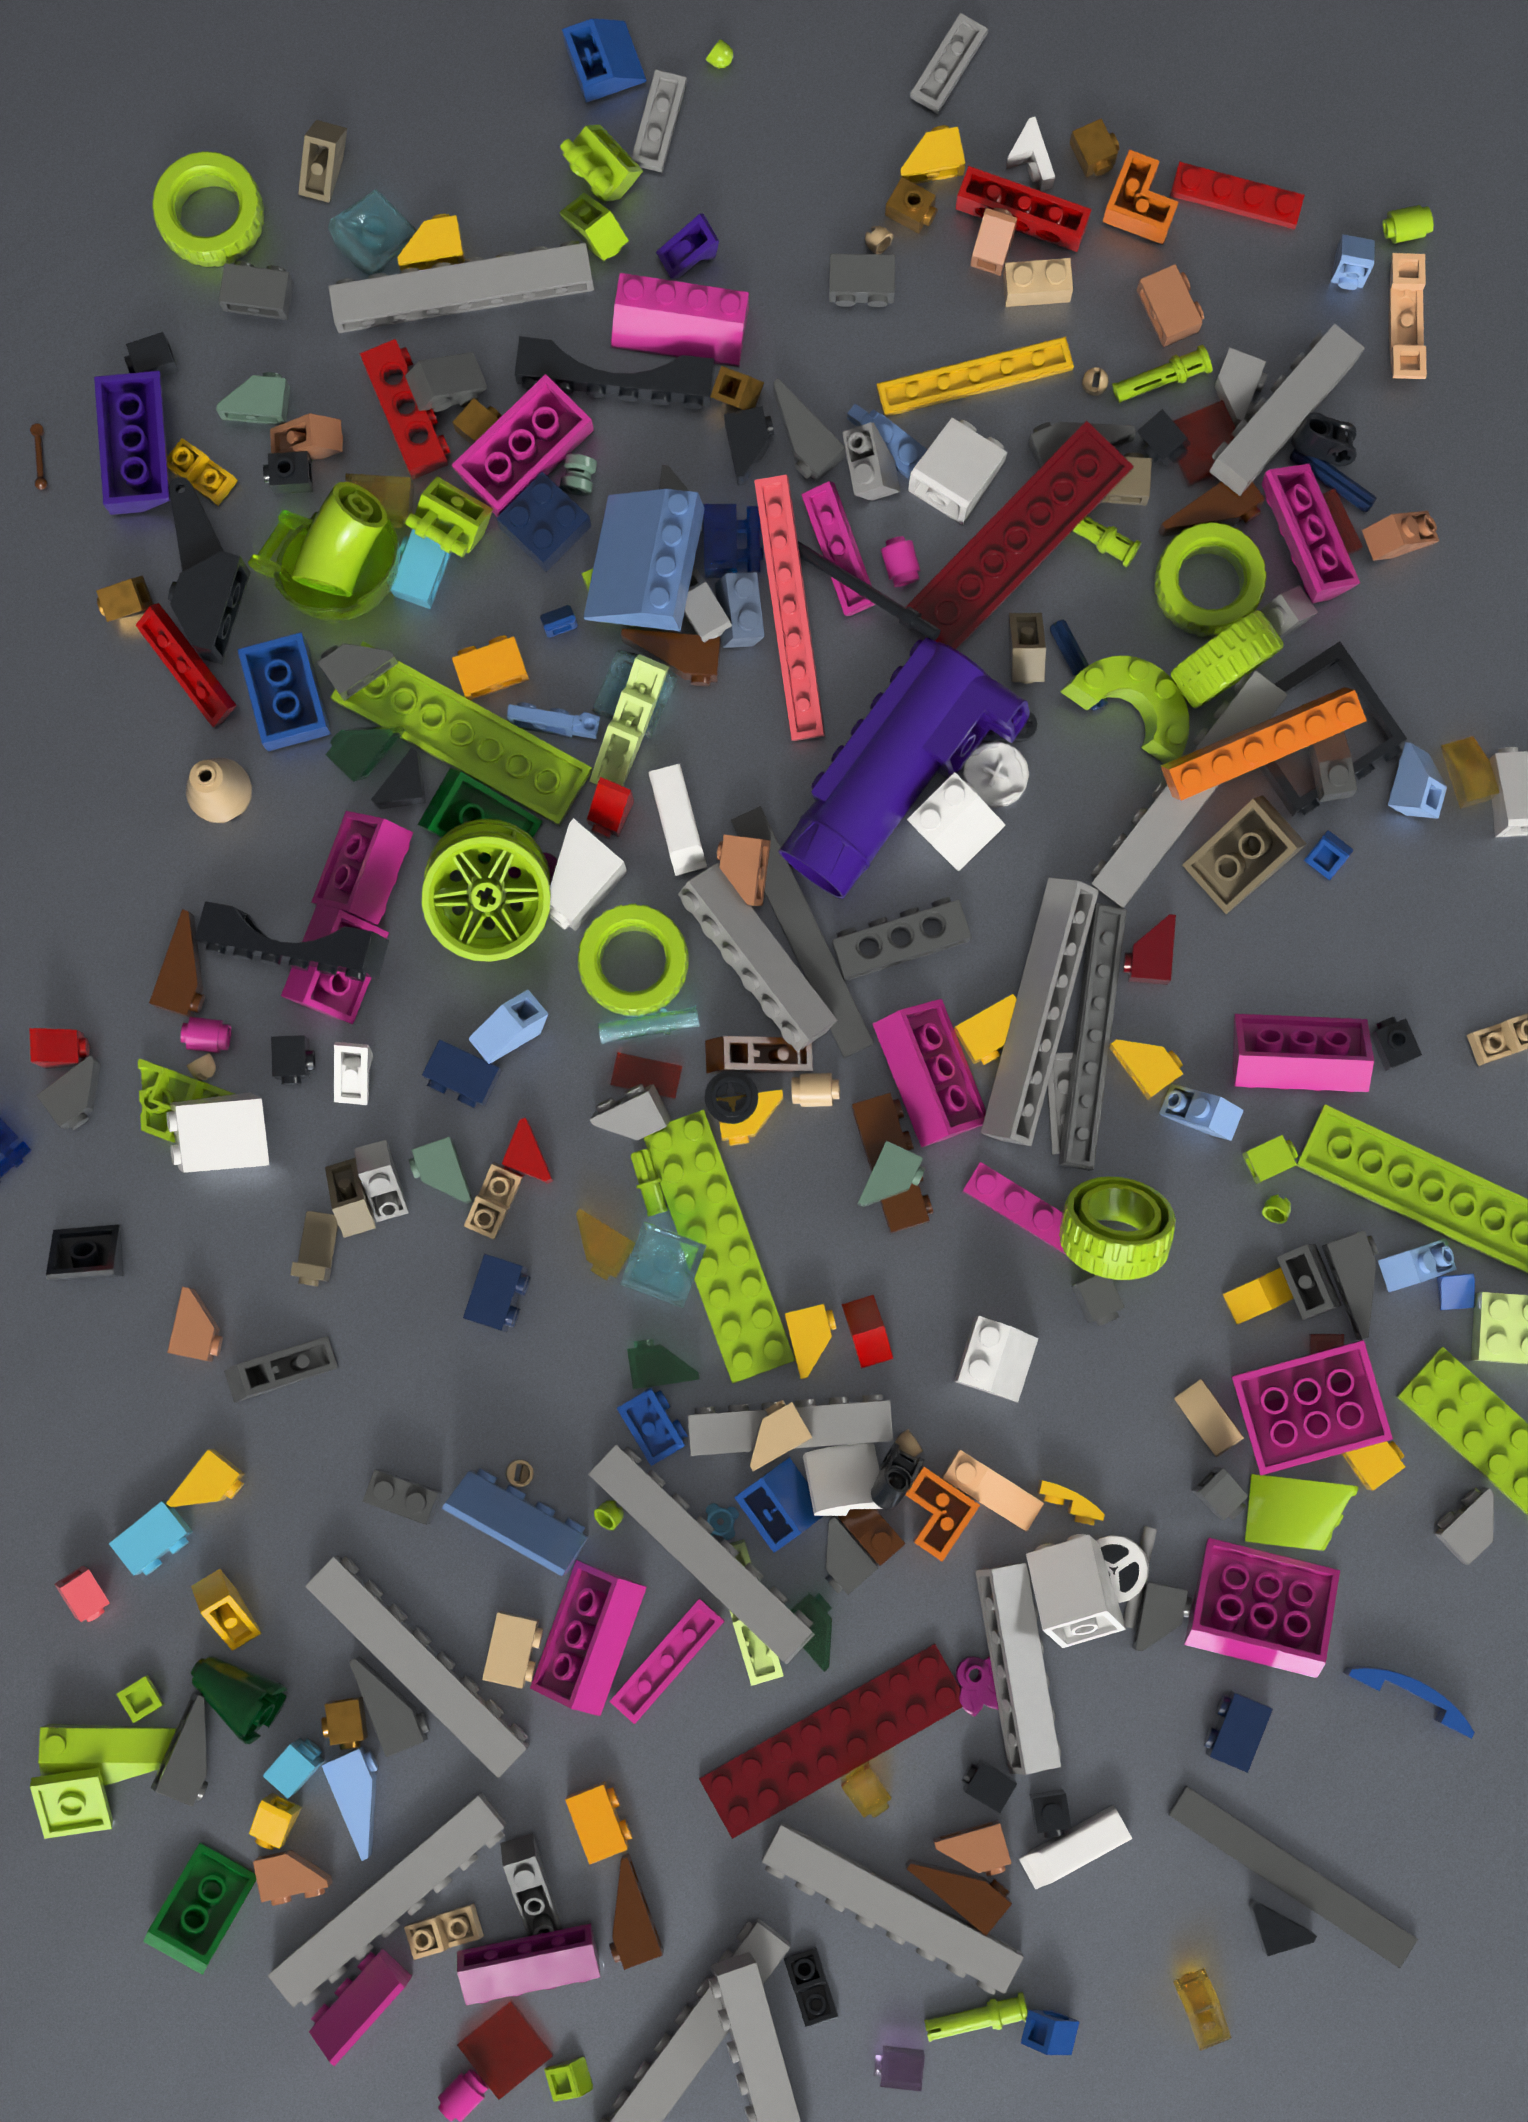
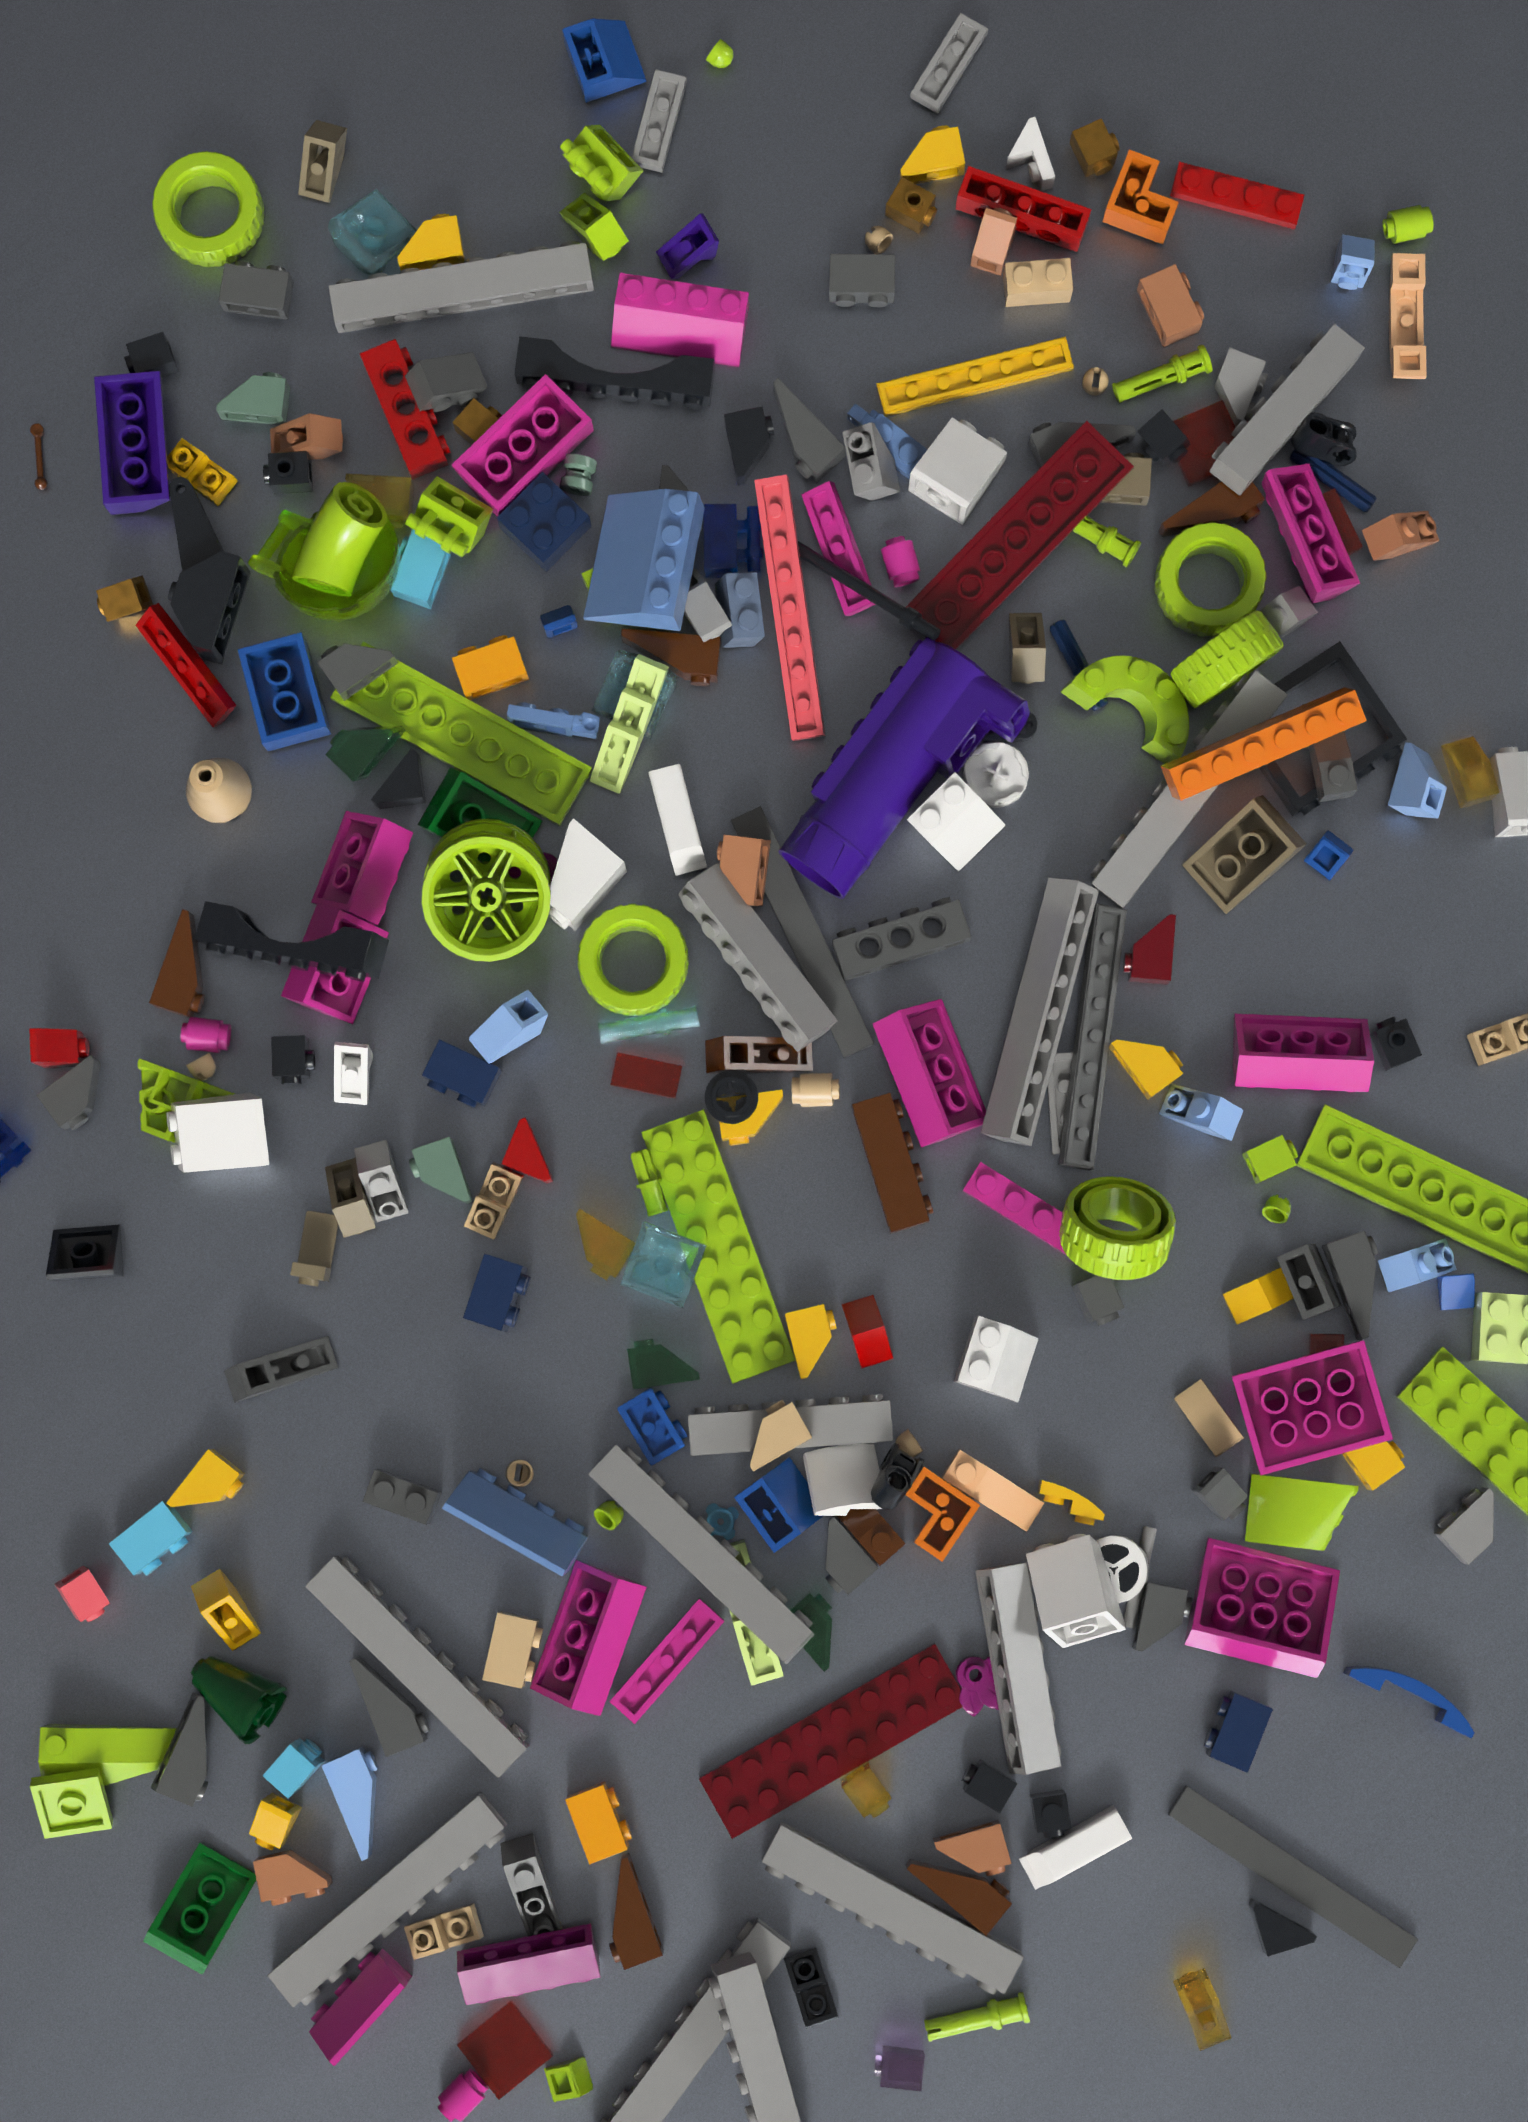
(140, 1699): lime plate -> none
(194, 1329): nougat slope -> none
(345, 1722): pearl gold brick -> none
(609, 808): red slope -> none
(634, 1115): light grey slope -> none
(736, 389): pearl gold brick -> none
(892, 1174): sand green slope -> none
(987, 1031): yellow slope -> none
(1050, 2032): blue brick -> none

